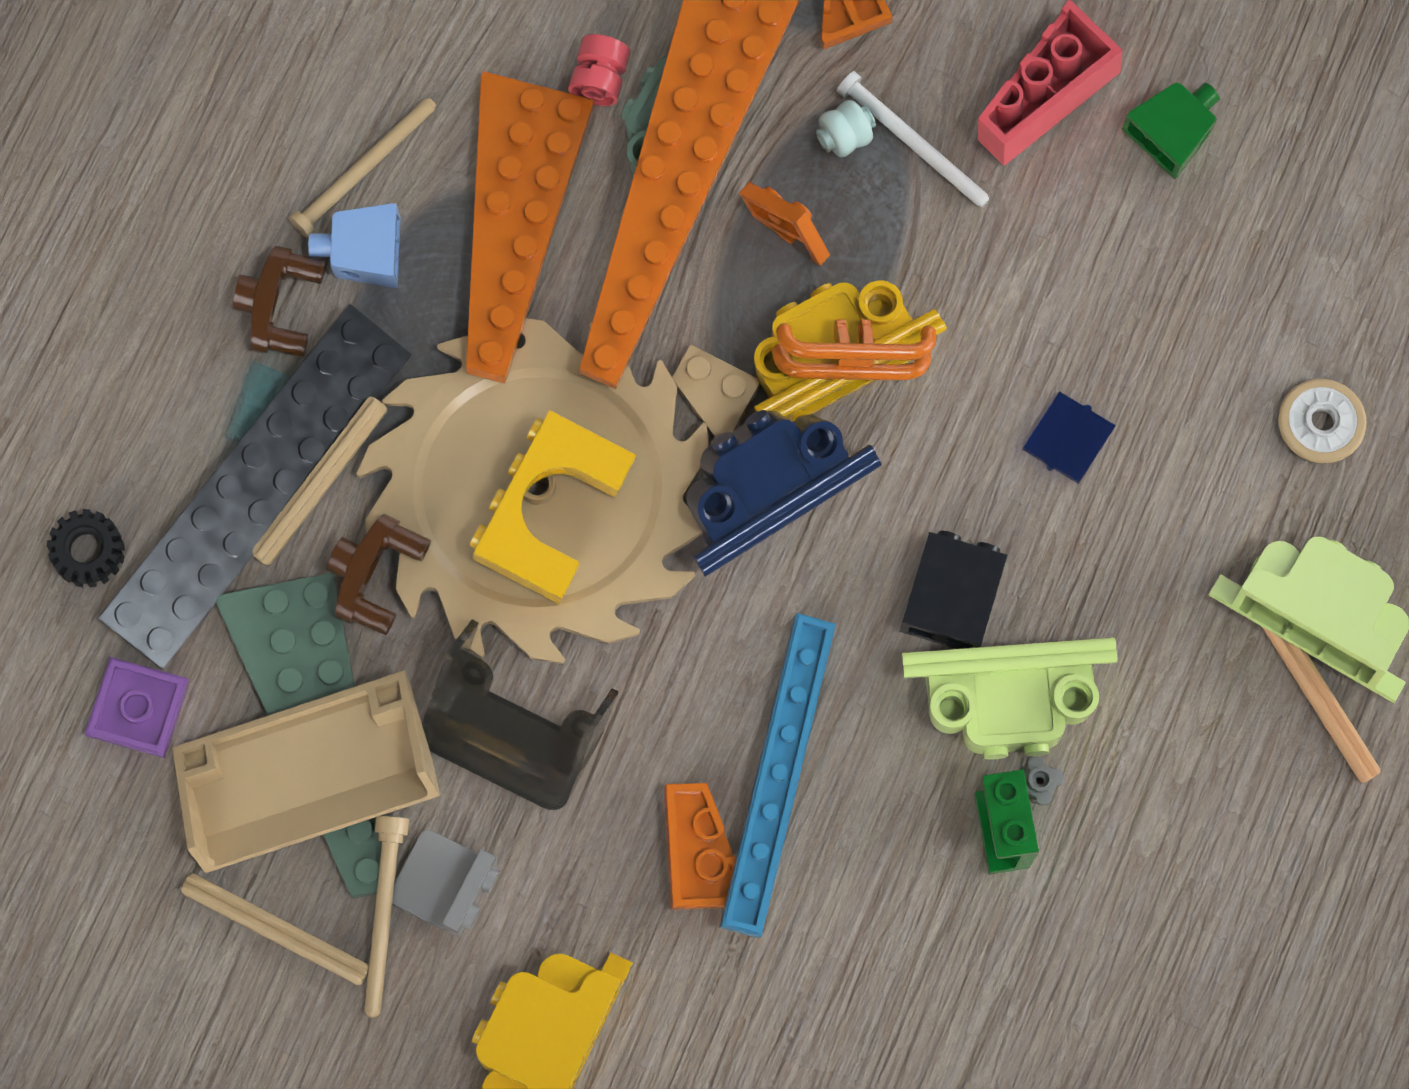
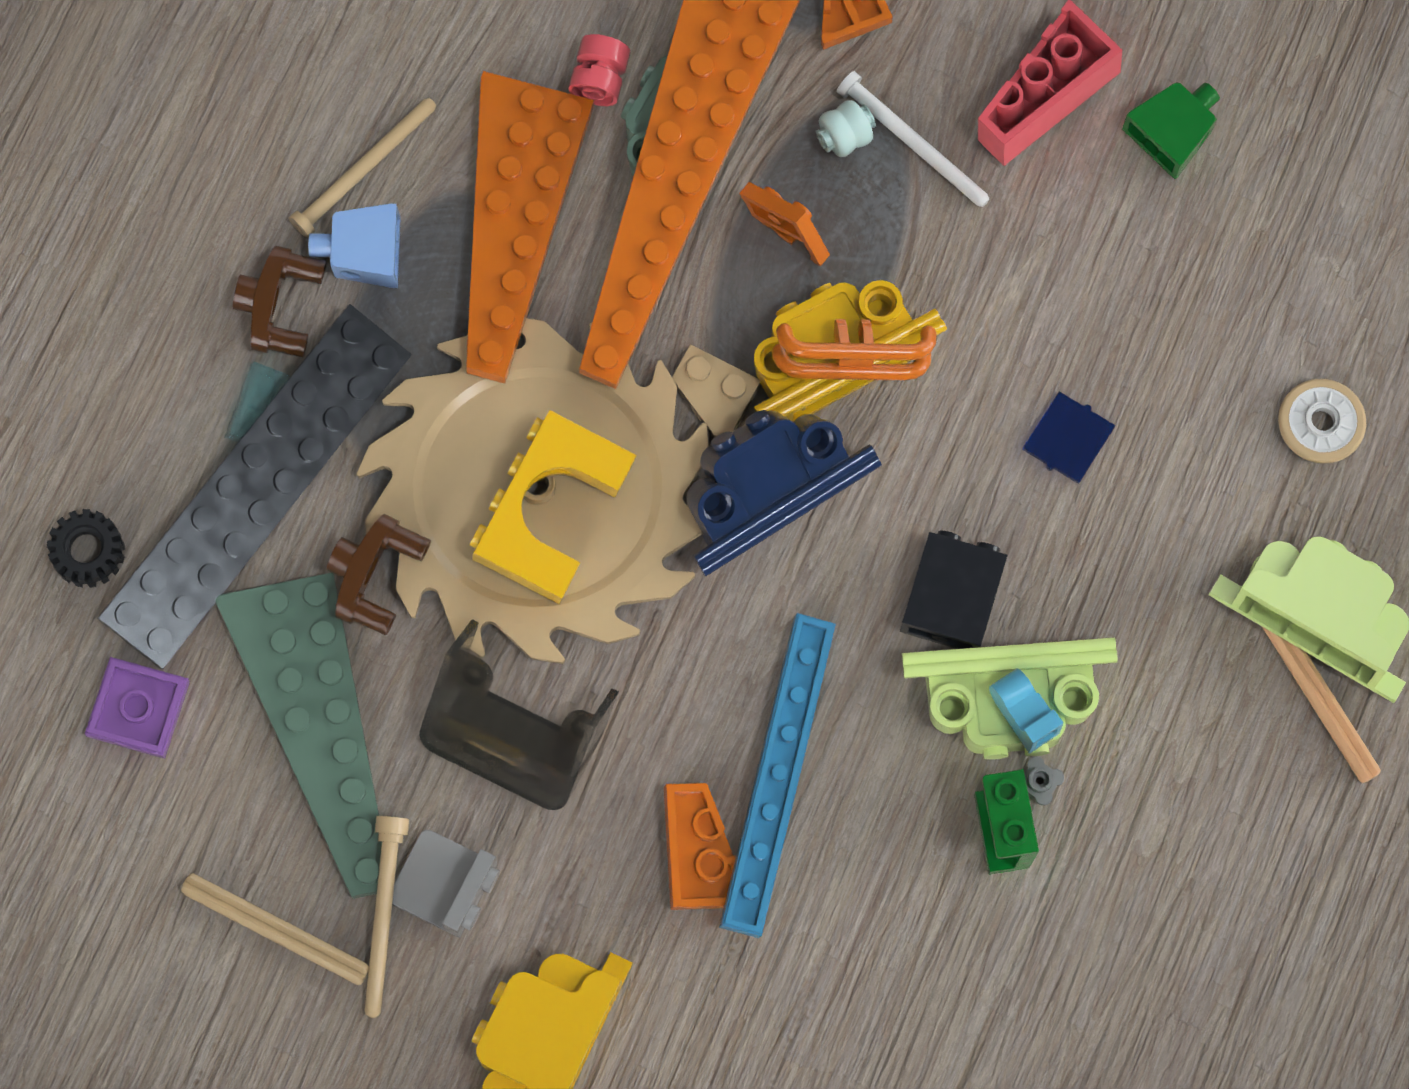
(303, 772): tan slope -> none
(319, 481): tan axle -> none
(1025, 710): none -> medium azure leg

